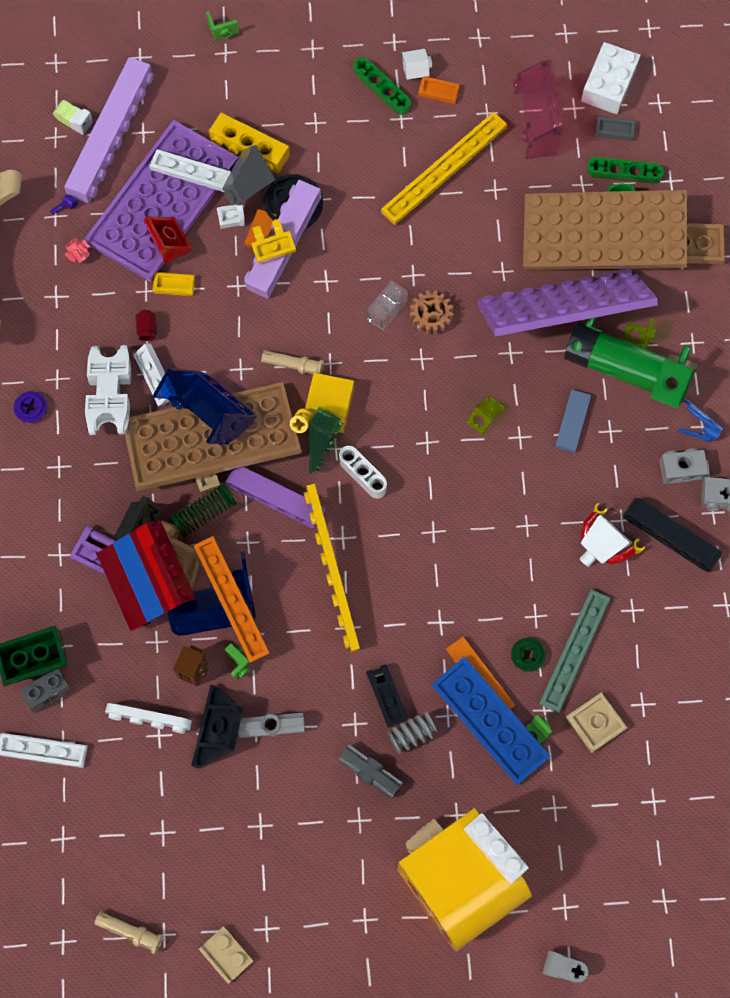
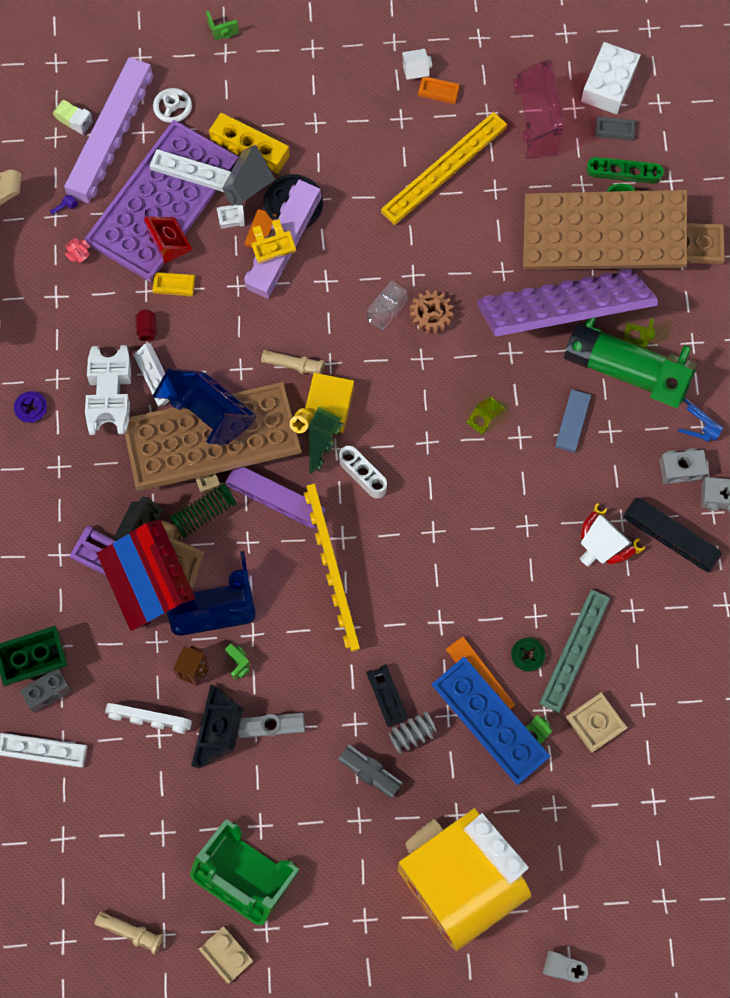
(171, 96): none -> white piece
(231, 599): orange plate -> none
(241, 874): none -> green windscreen
(379, 87): green beam -> none

